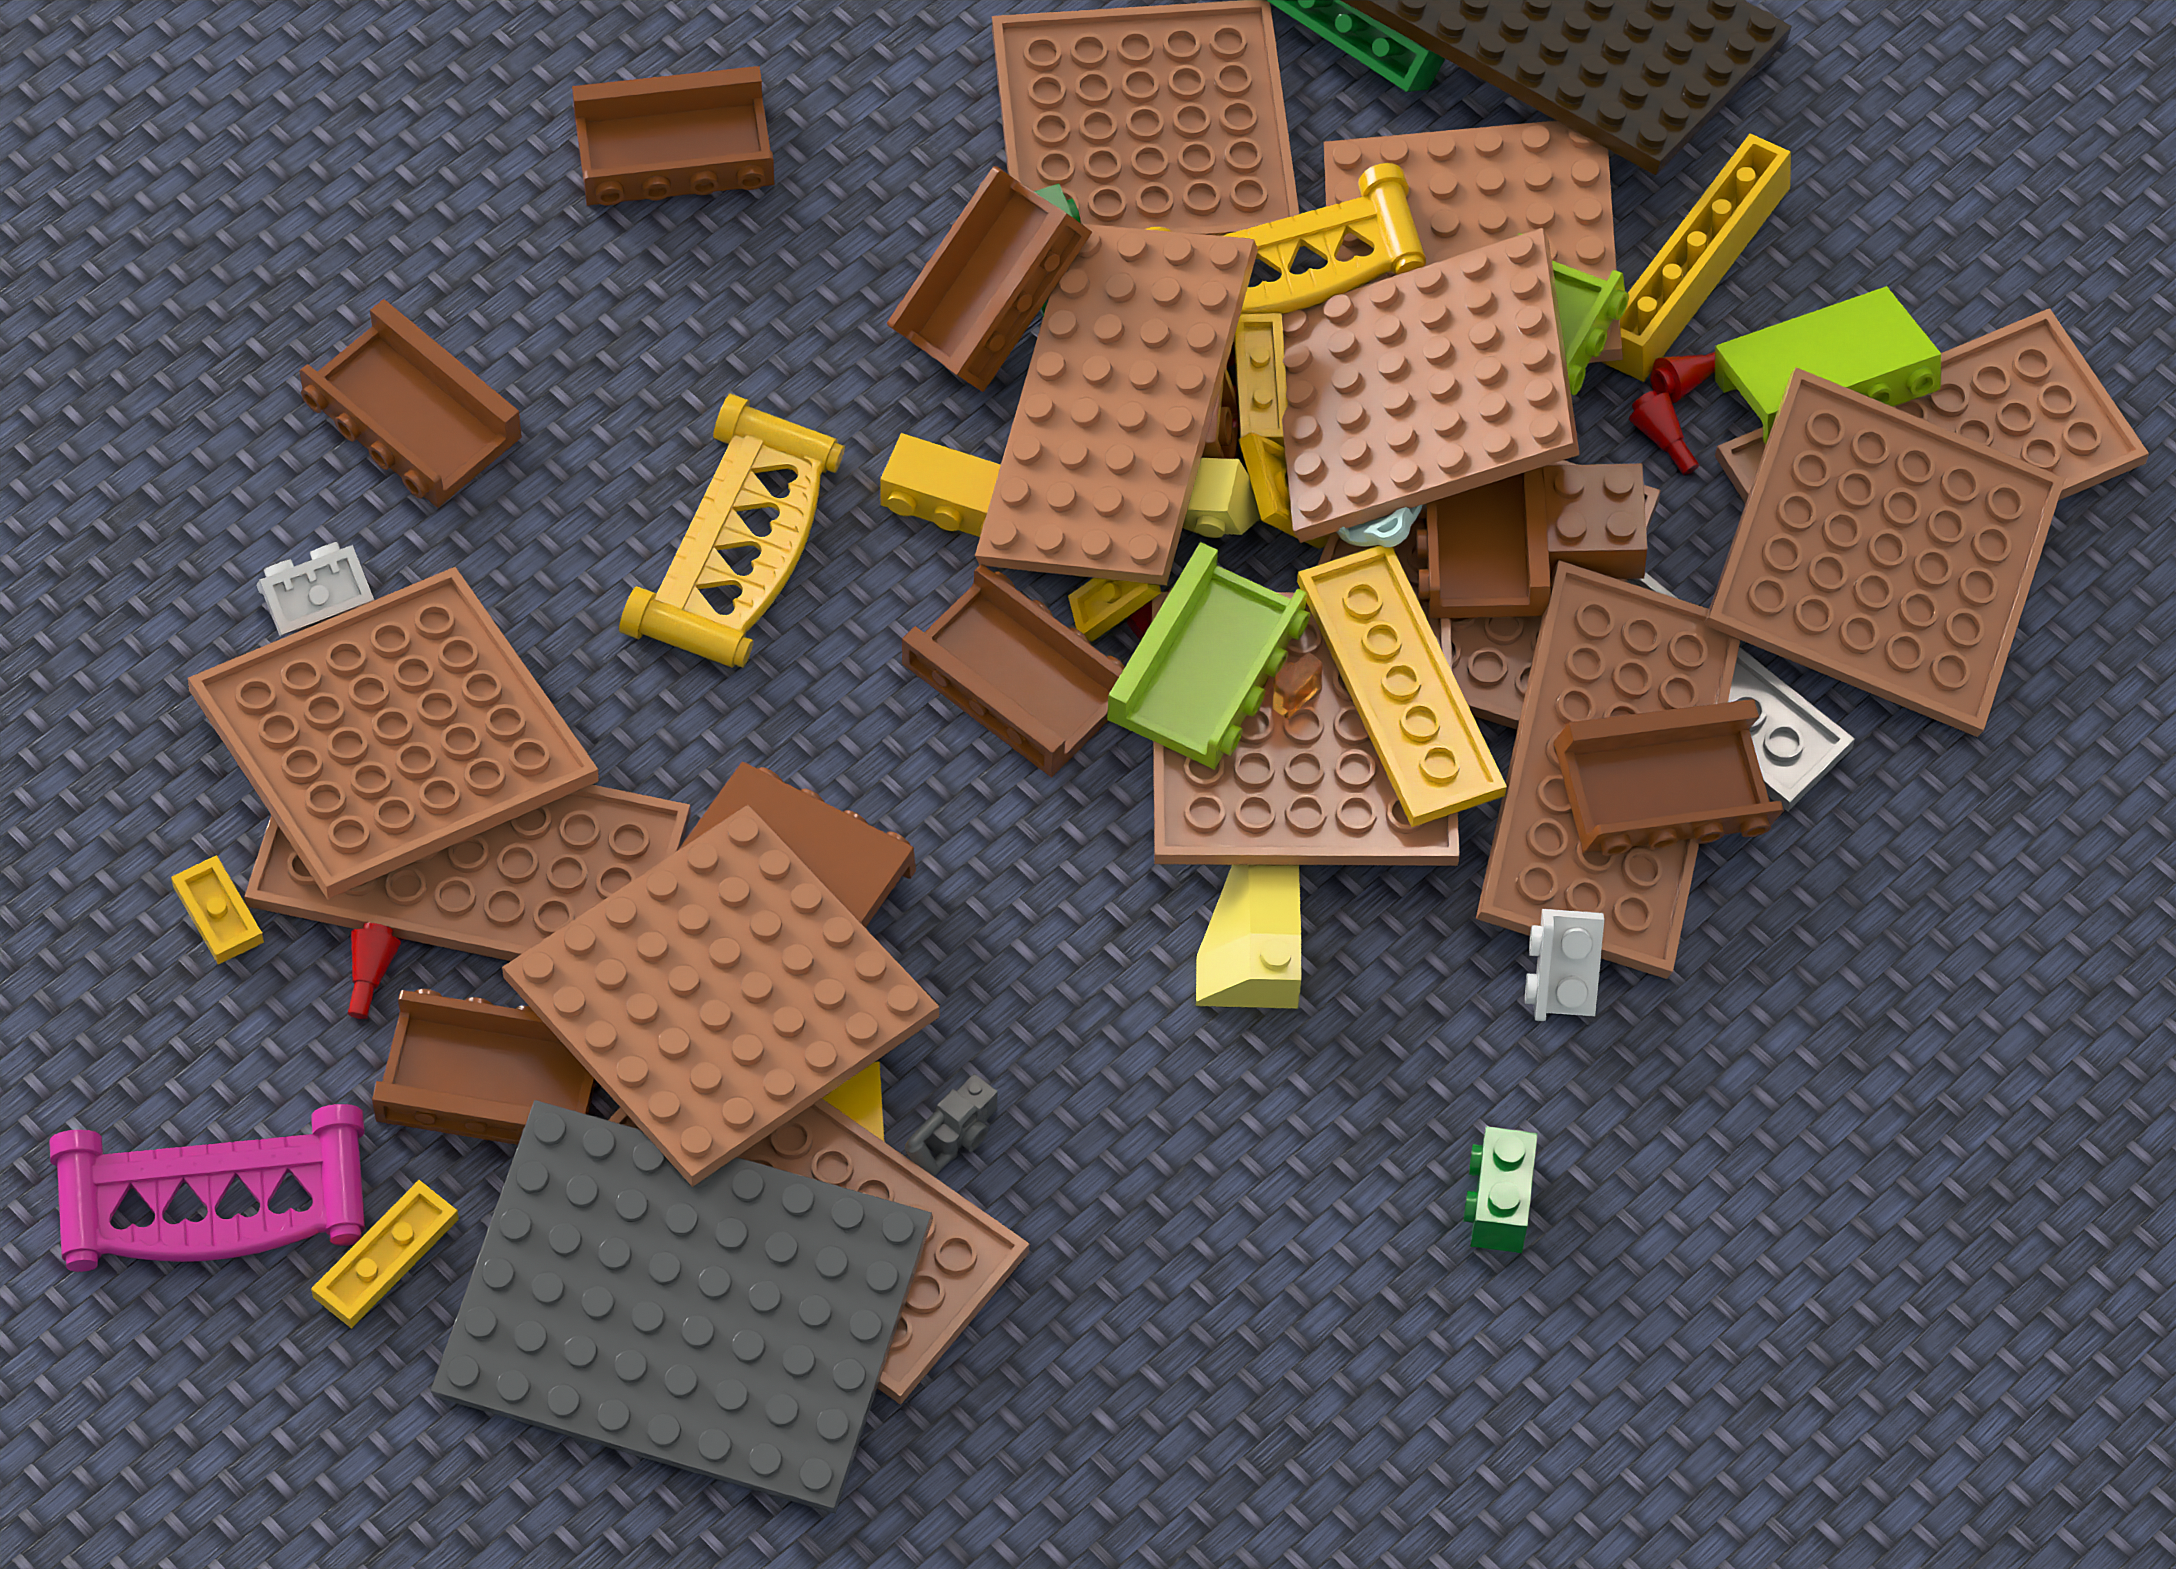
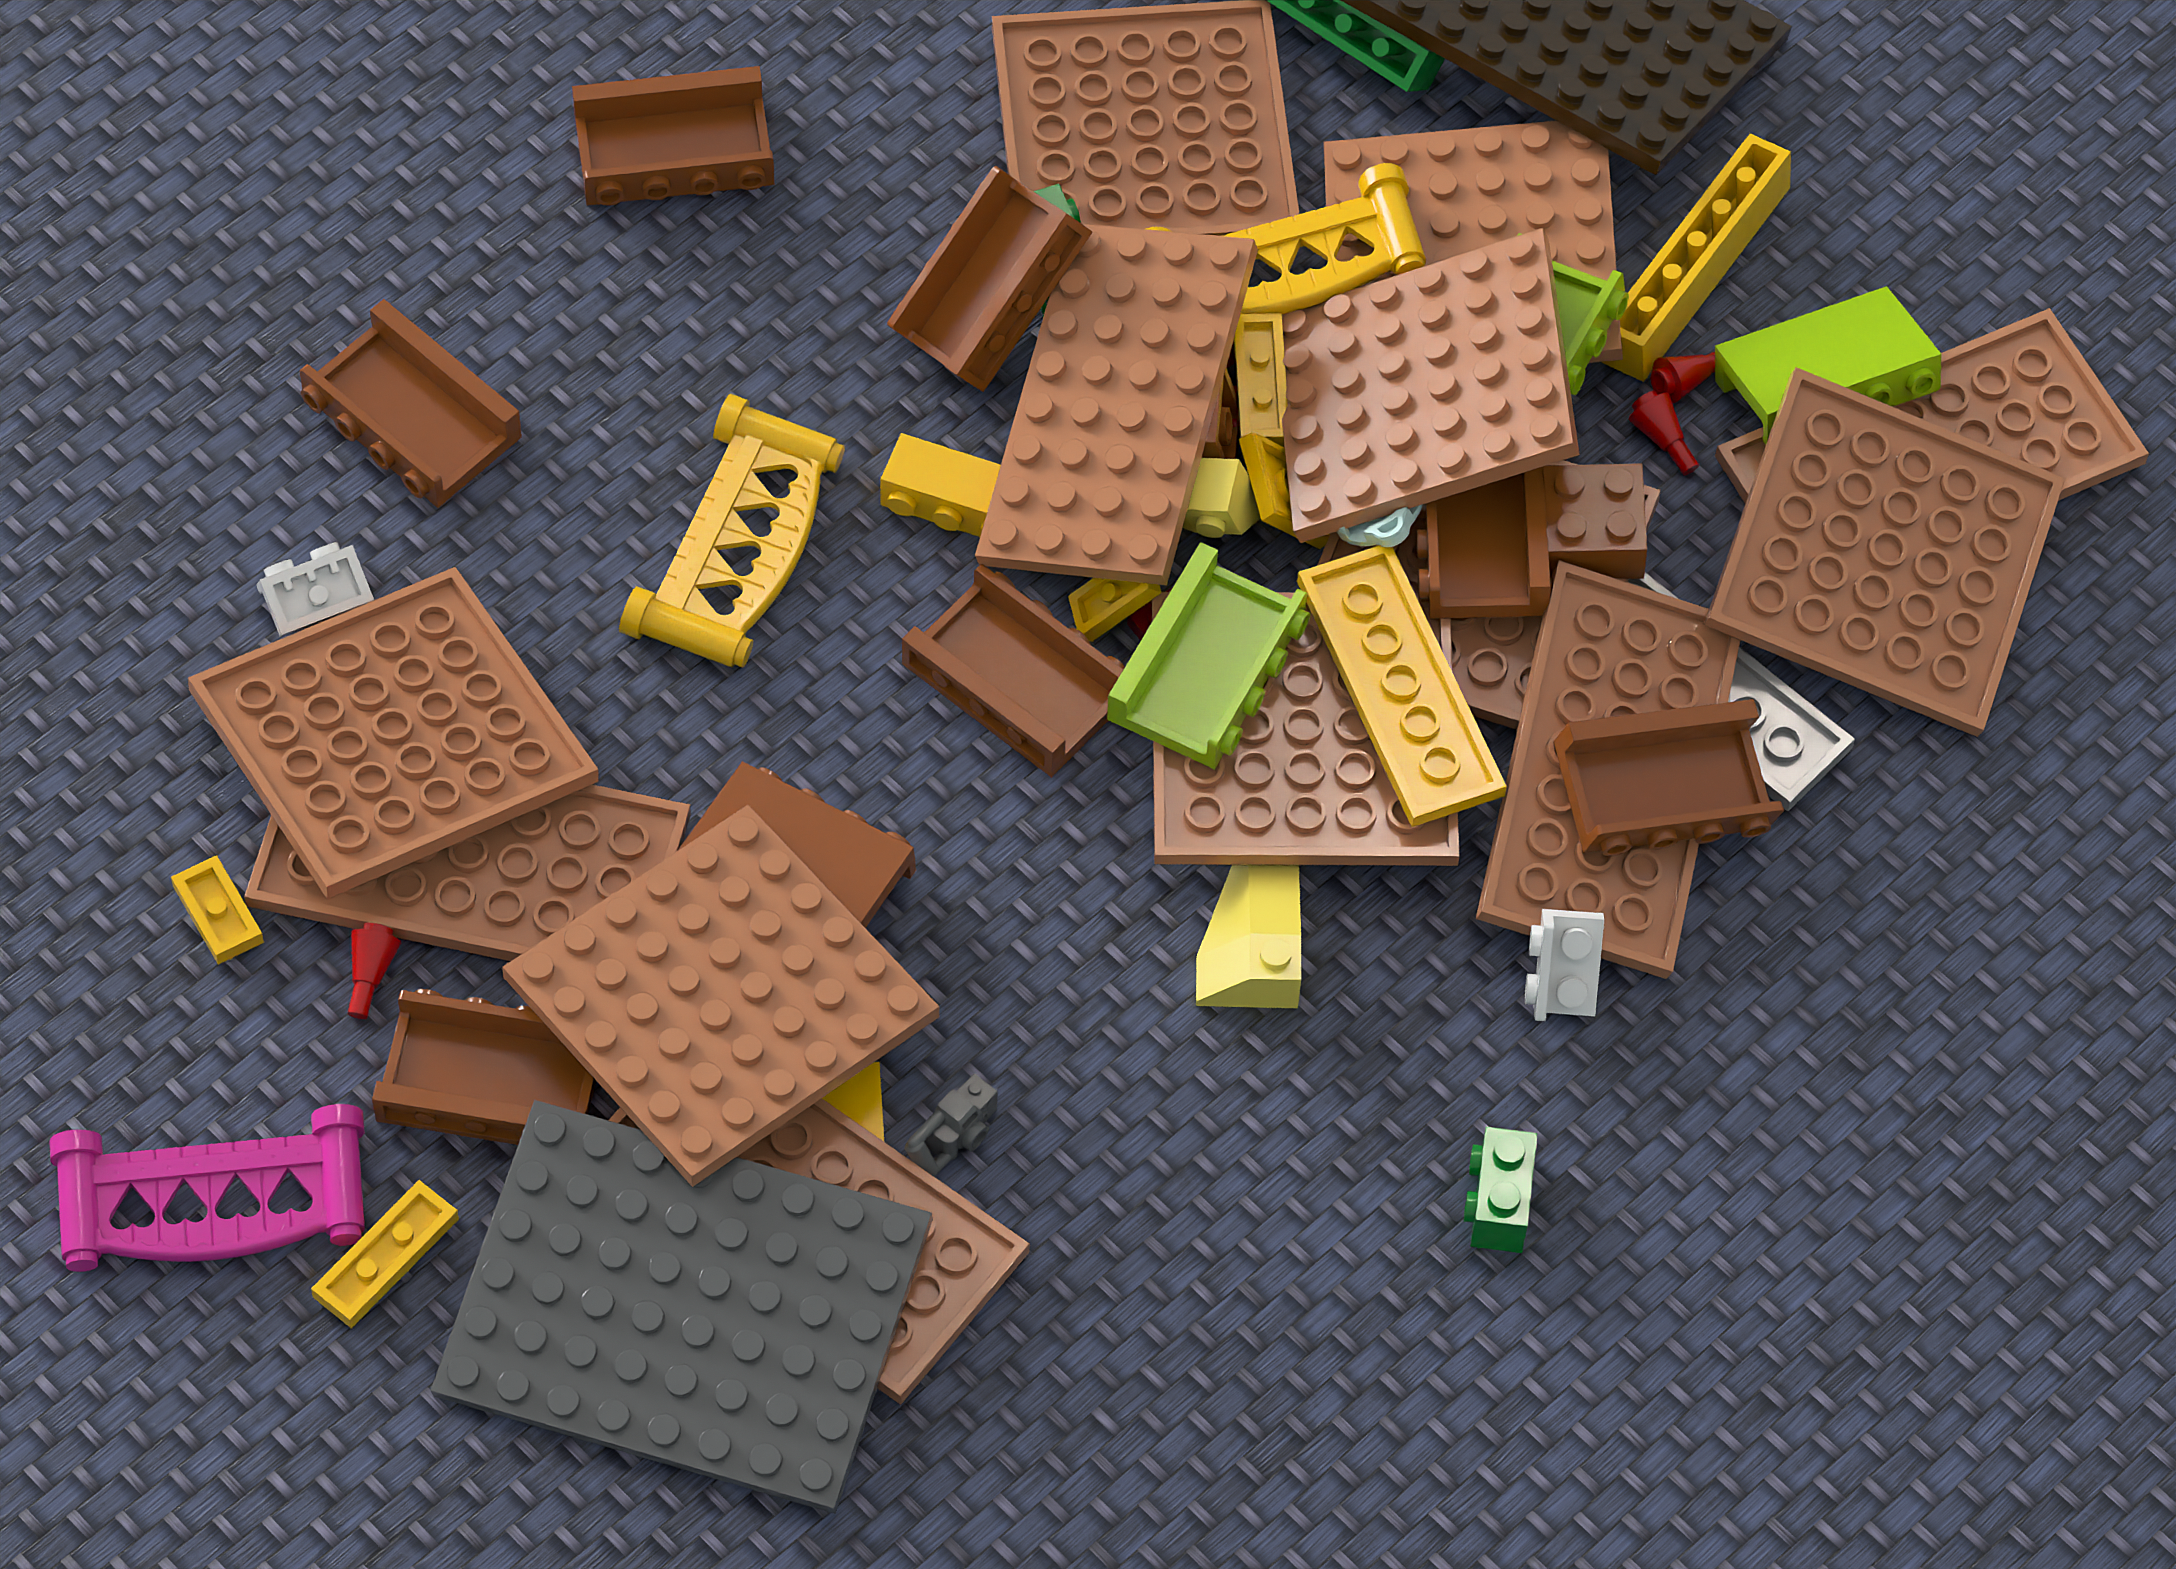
(1296, 684): clear orange plate -> none

